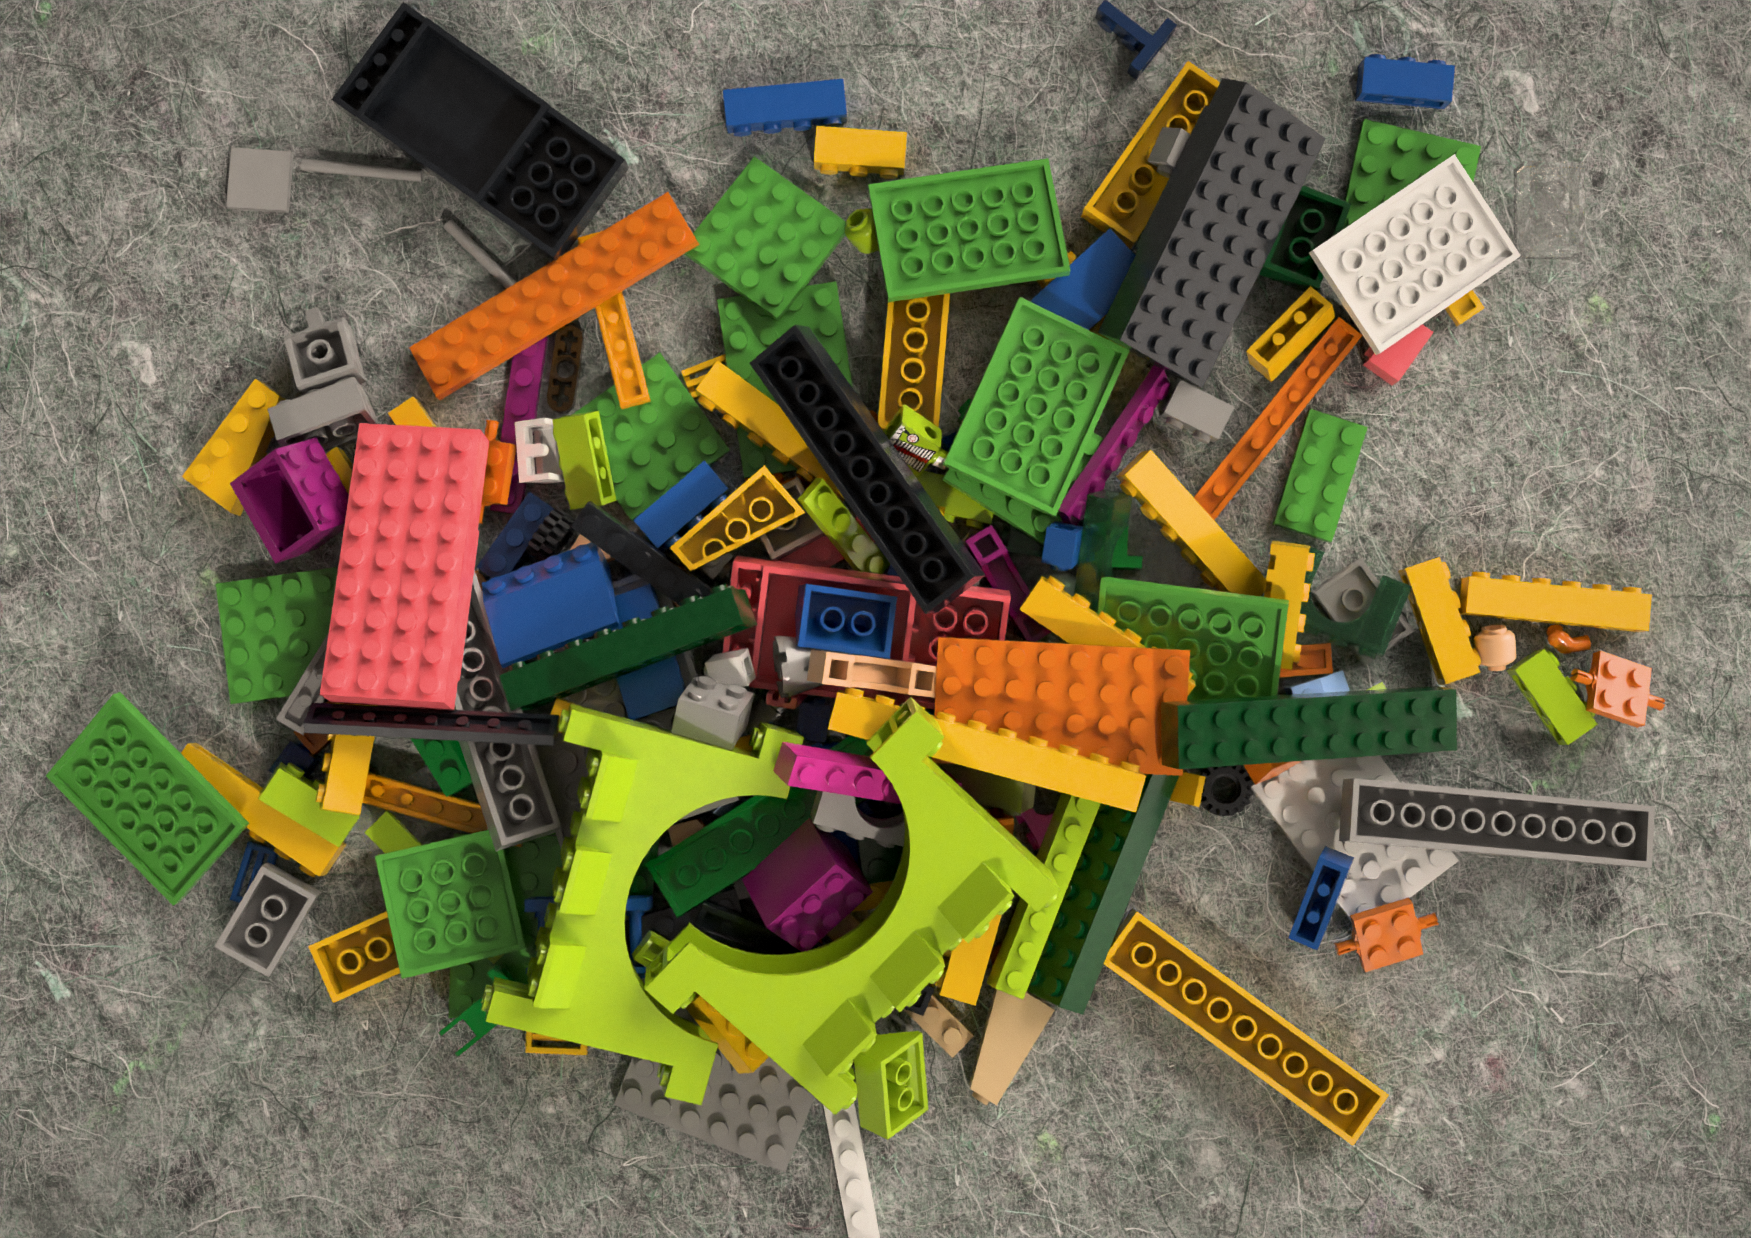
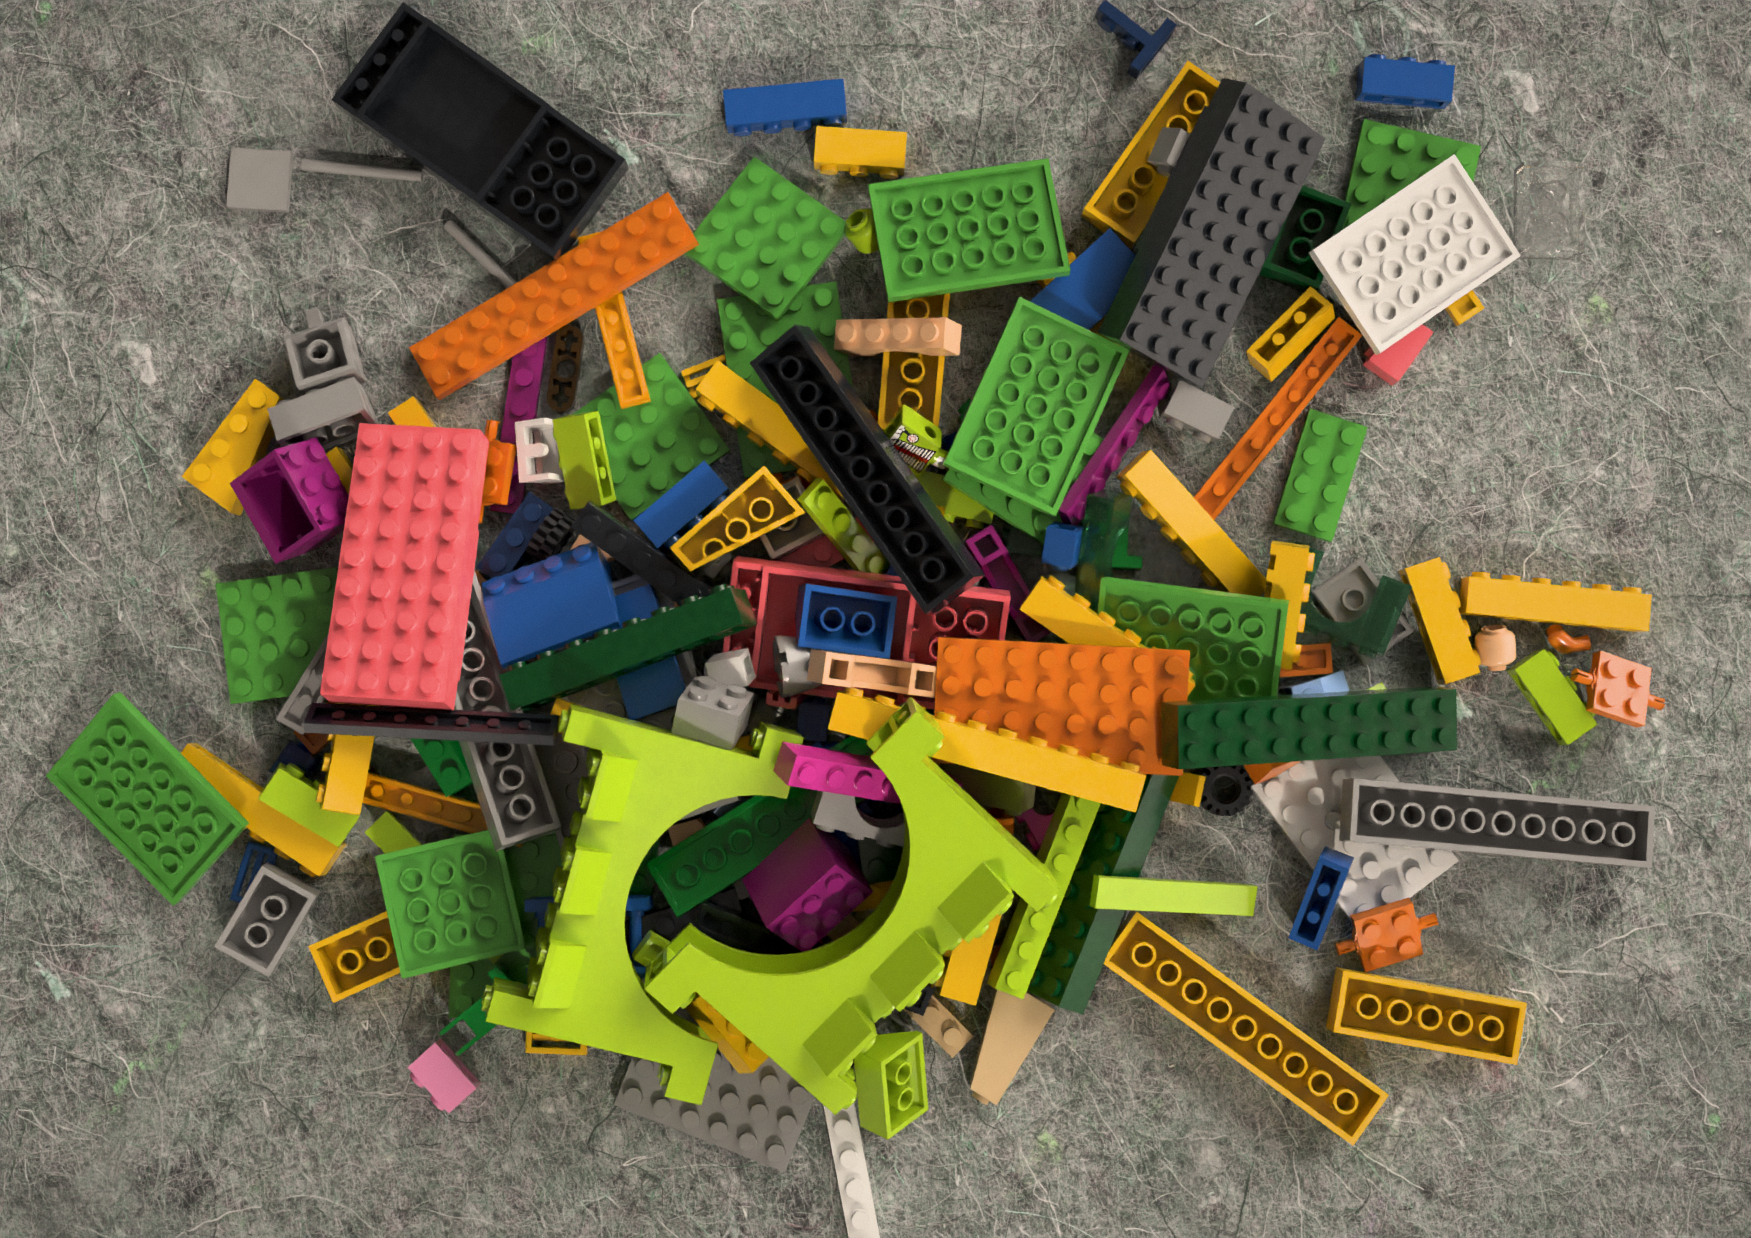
(443, 1076): none -> bright pink brick
(916, 335): none -> light nougat arch
(1173, 895): none -> lime tile
(1426, 1015): none -> yellow brick

